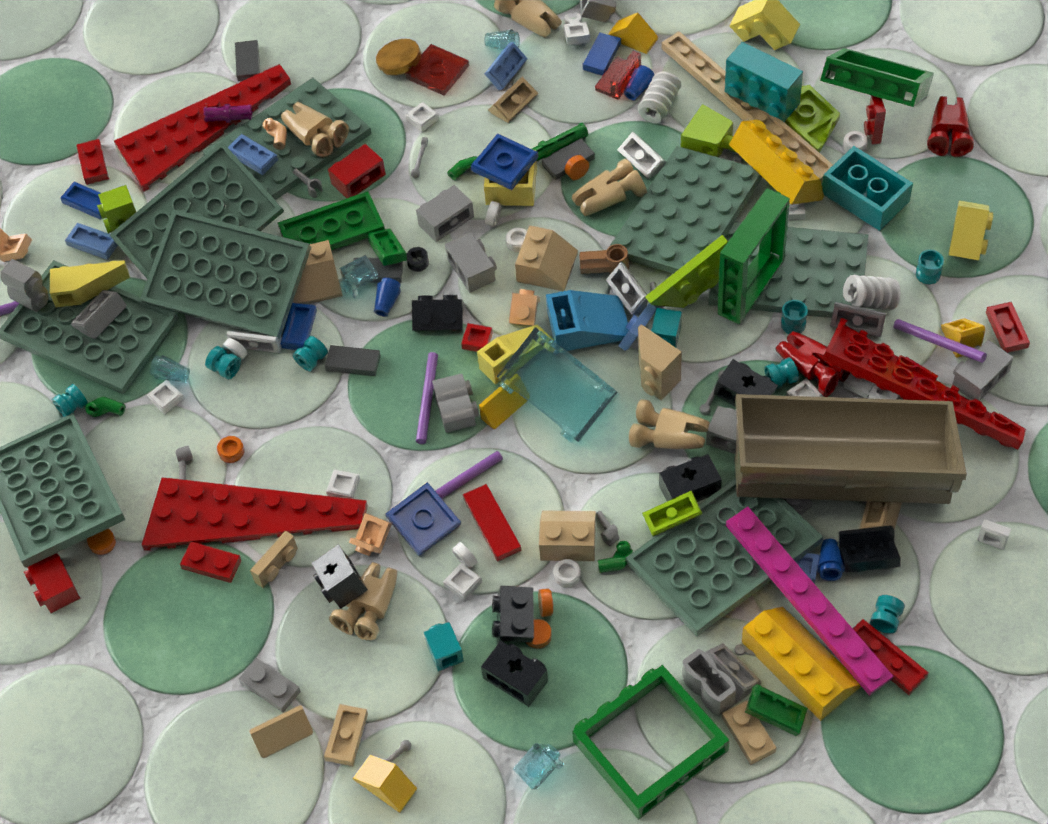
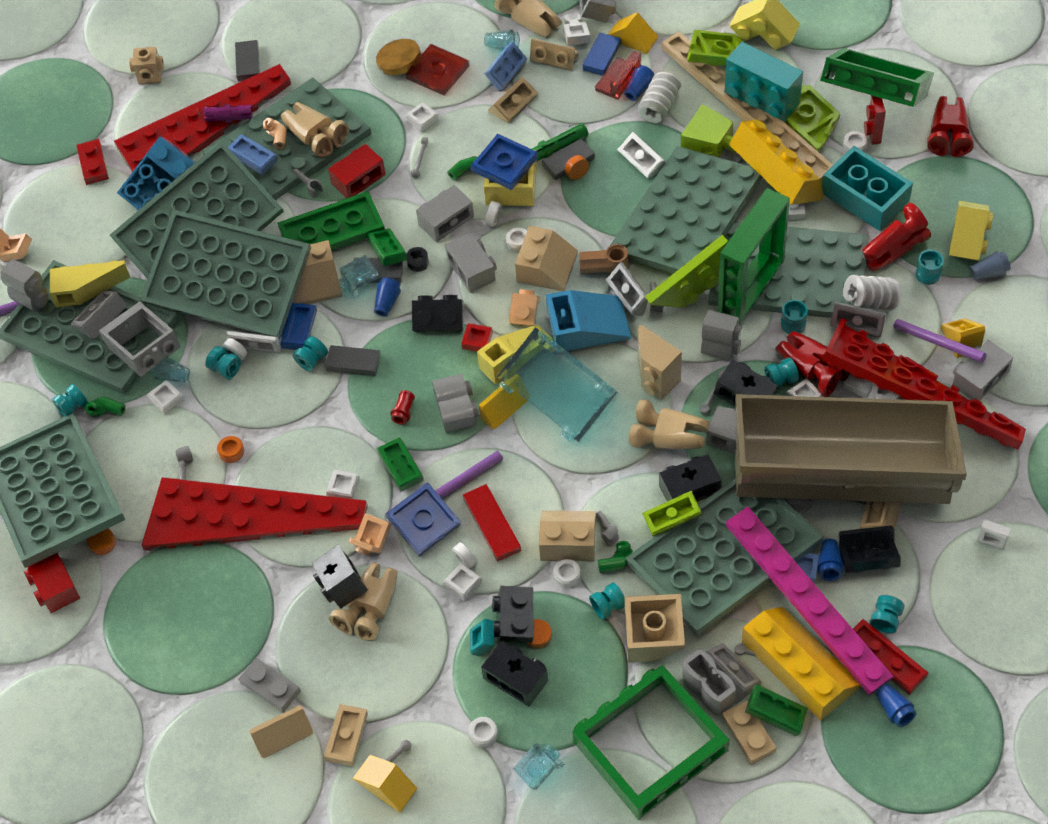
(82, 199): blue tile -> none
(91, 241): medium blue plate -> none
(116, 207): lime brick -> none
(137, 319): none -> light grey window
(147, 65): none -> tan brick
(155, 172): none -> dark azure slope
(210, 562): red plate -> none
(271, 562): tan plate -> none
(400, 464): none -> green plate
(401, 412): none -> red pin
(426, 398): medium lavender bar -> none
(443, 646): teal brick -> none
(482, 637): none -> teal tile
(483, 732): none -> white tile
(545, 602): orange tile -> none
(553, 54): none -> tan hinge
(606, 190): tan piece -> none
(607, 601): none -> teal wheel
(633, 326): medium blue plate -> none
(653, 626): none -> tan slope
(667, 325): teal brick -> none
(712, 47): none -> lime wing
(721, 335): none -> light grey brick
(897, 239): none -> red piece
(897, 707): none -> blue cone
(991, 266): none -> sand blue cone
(1007, 327): red plate -> none

